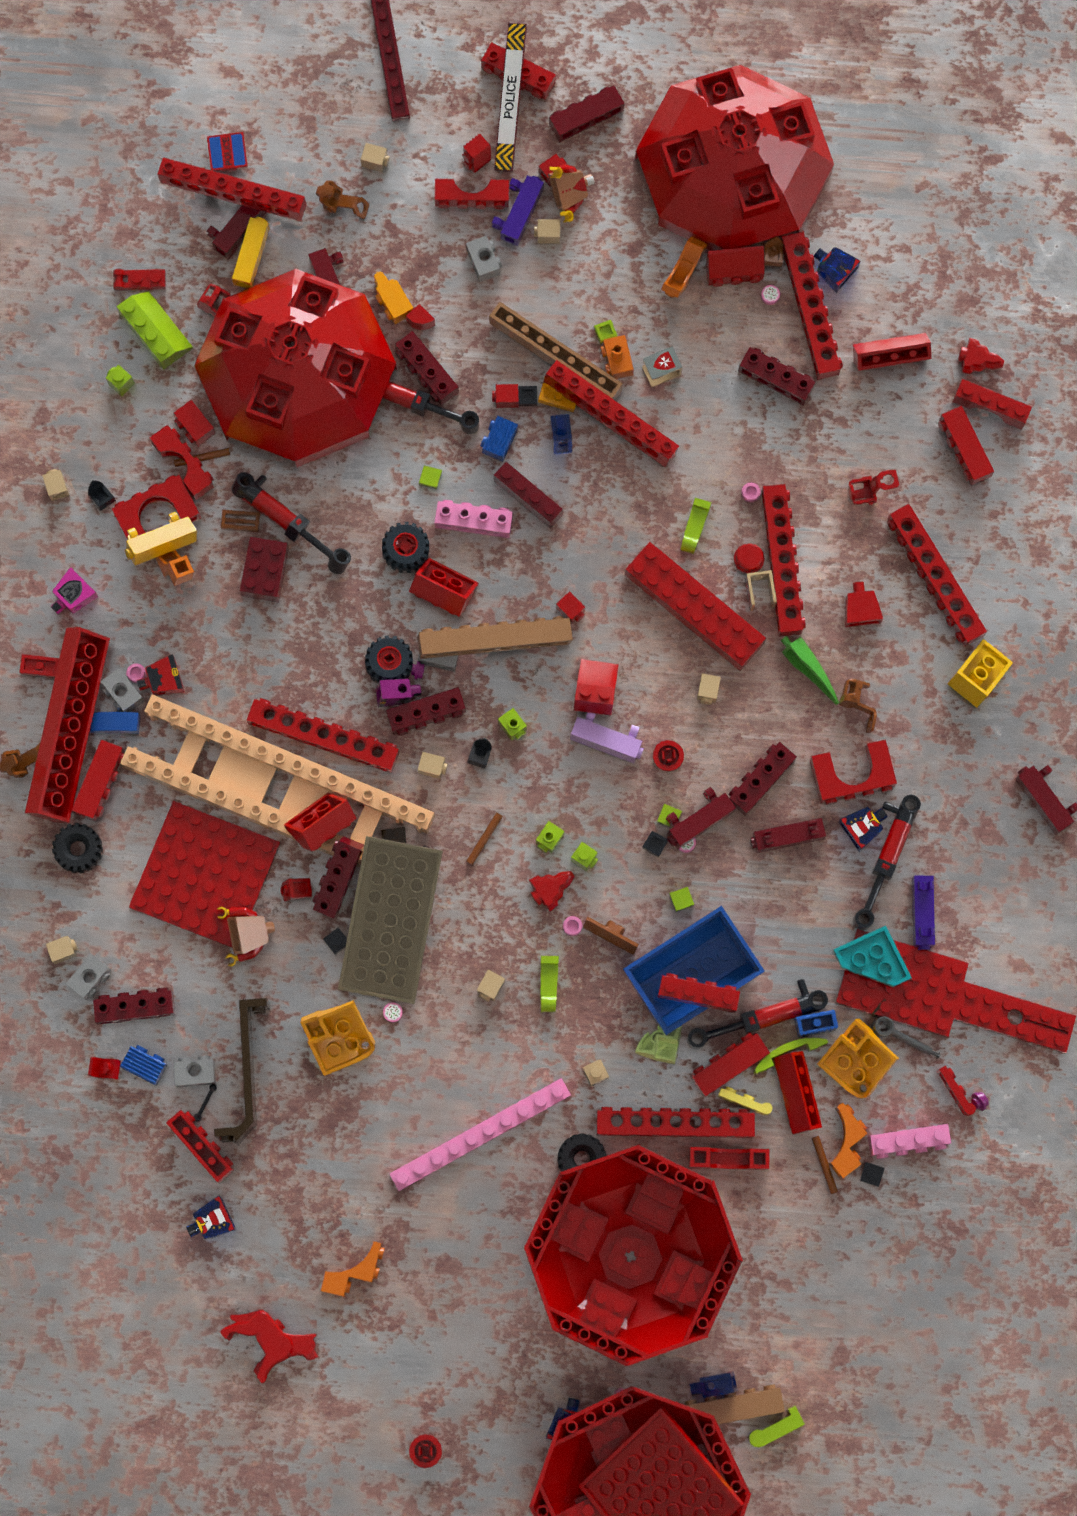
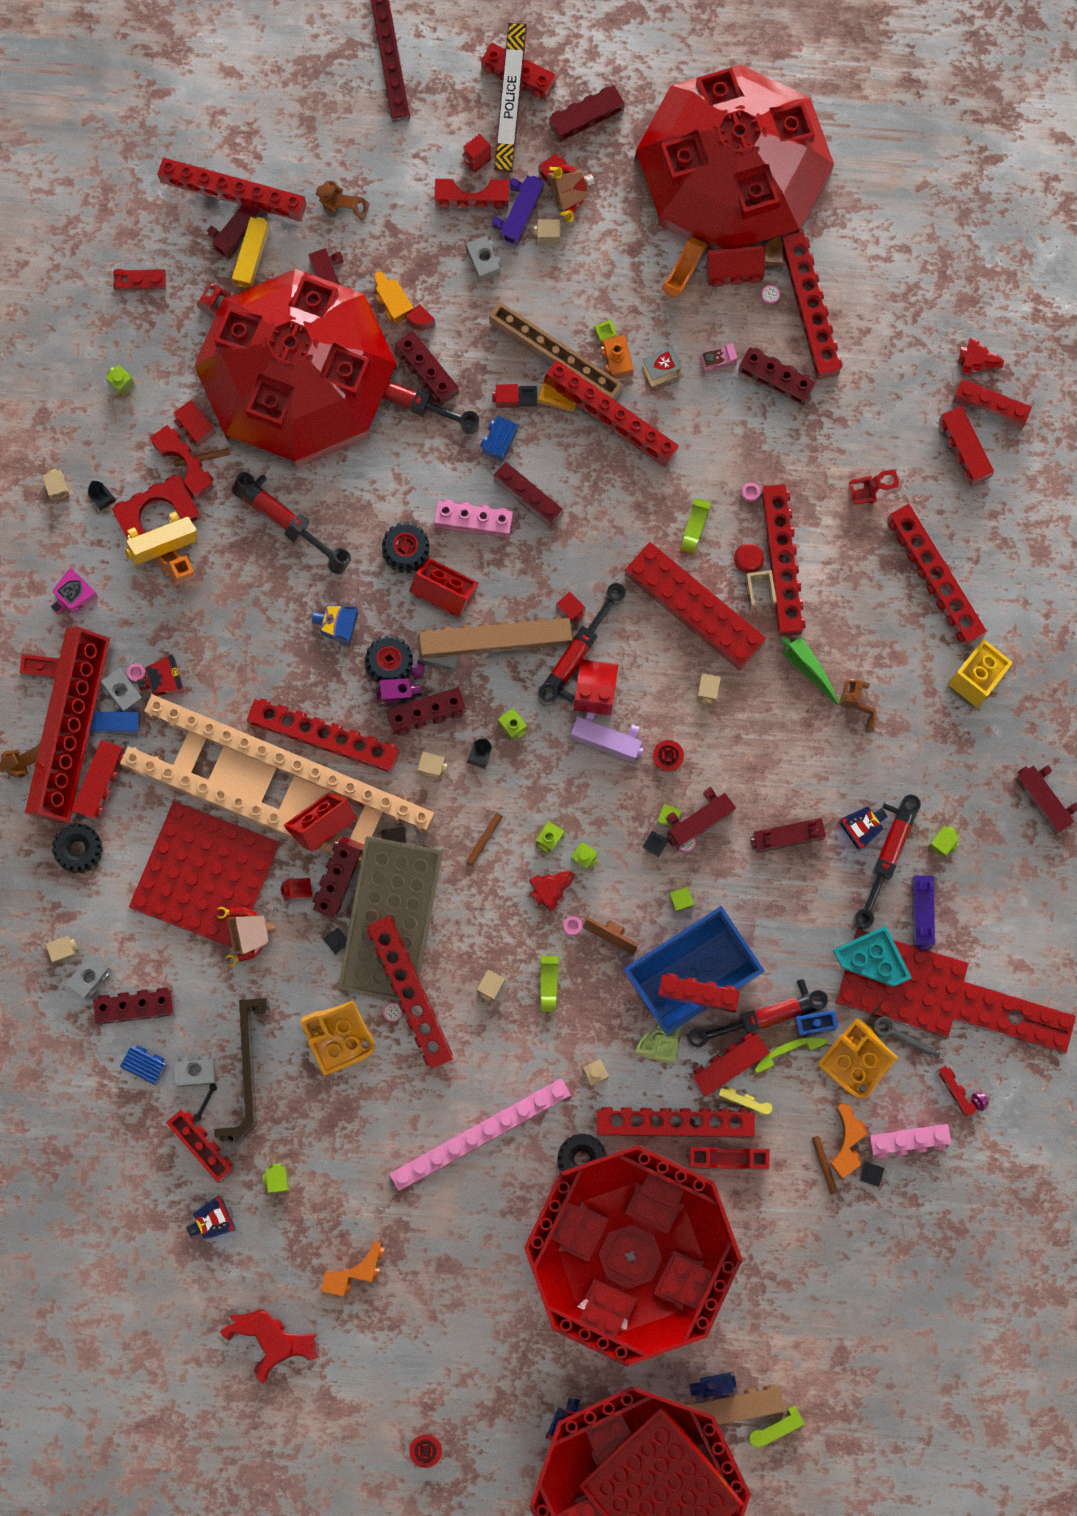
(104, 1068): red bracket -> none
(154, 328): lime slope -> none
(227, 151): piece -> none
(256, 522): dark orange tile -> none
(264, 569): dark red brick -> none
(276, 1179): none -> lime brick
(337, 623): none -> blue torso
(374, 157): tan brick -> none
(430, 477): lime tile -> none
(432, 1058): none -> red brick
(561, 432): clear blue torso -> none
(576, 651): none -> black piece
(719, 358): none -> bright pink leg
(762, 778): dark red brick -> none
(797, 1092): red brick -> none
(831, 788): red arch -> none
(836, 267): clear blue torso -> none
(862, 607): red torso -> none
(892, 351): red brick -> none
(945, 841): none -> lime brick

